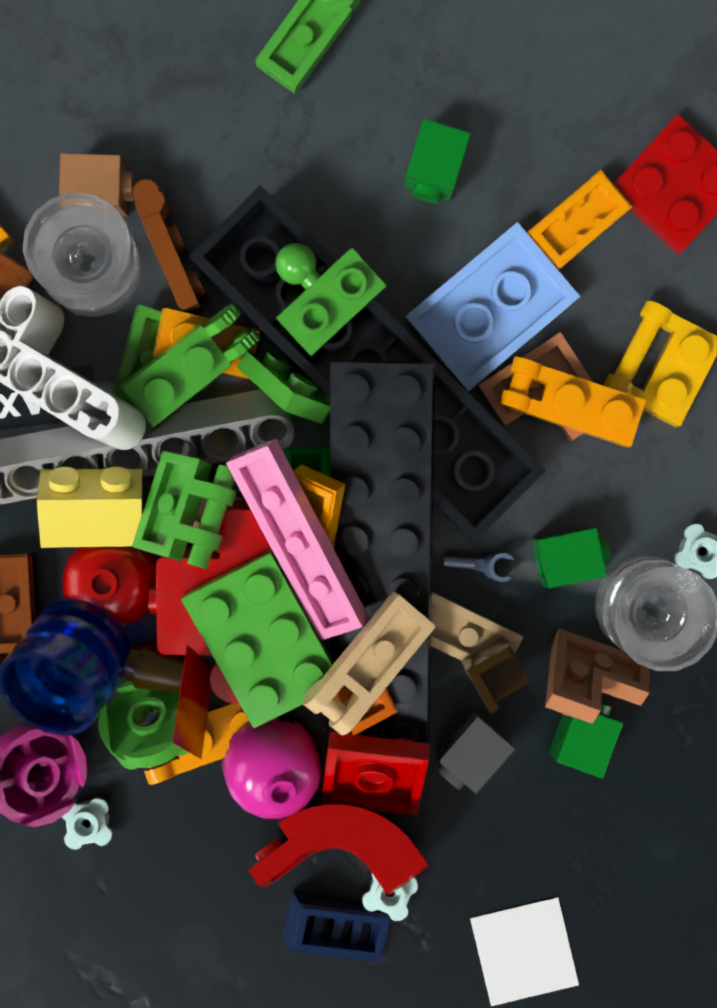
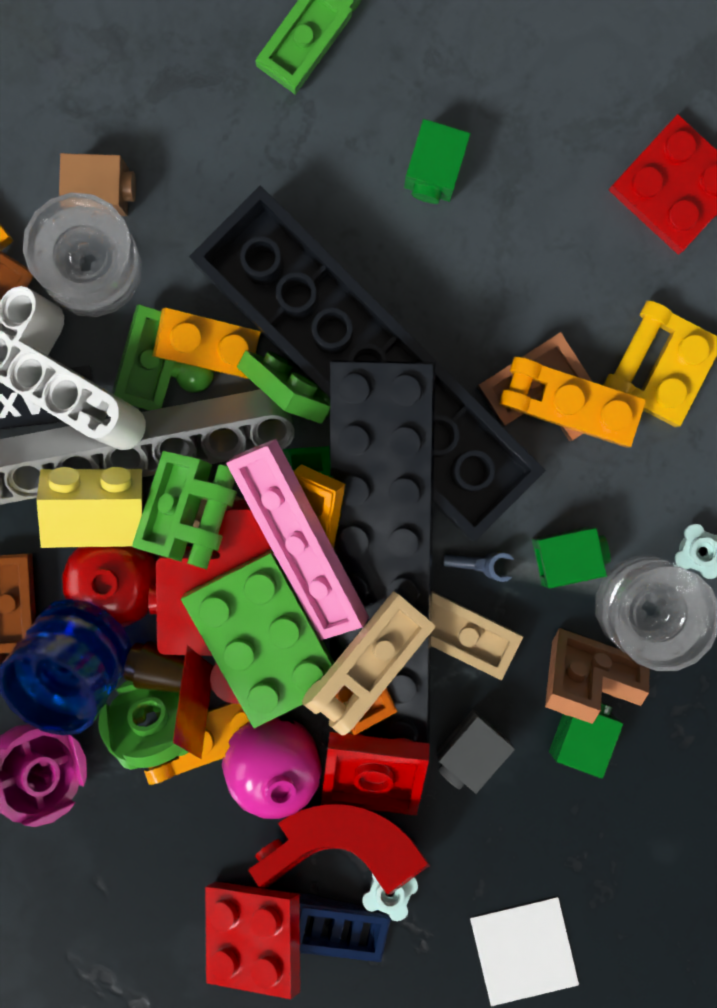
(97, 813): light aqua plate -> none
(168, 245): dark orange hinge -> none
(186, 366): bright green hinge -> none
(253, 939): none -> red plate
(328, 298): bright green plate -> none
(492, 307): light blue plate -> none
(495, 673): dark brown panel -> none
(579, 219): light orange plate -> none

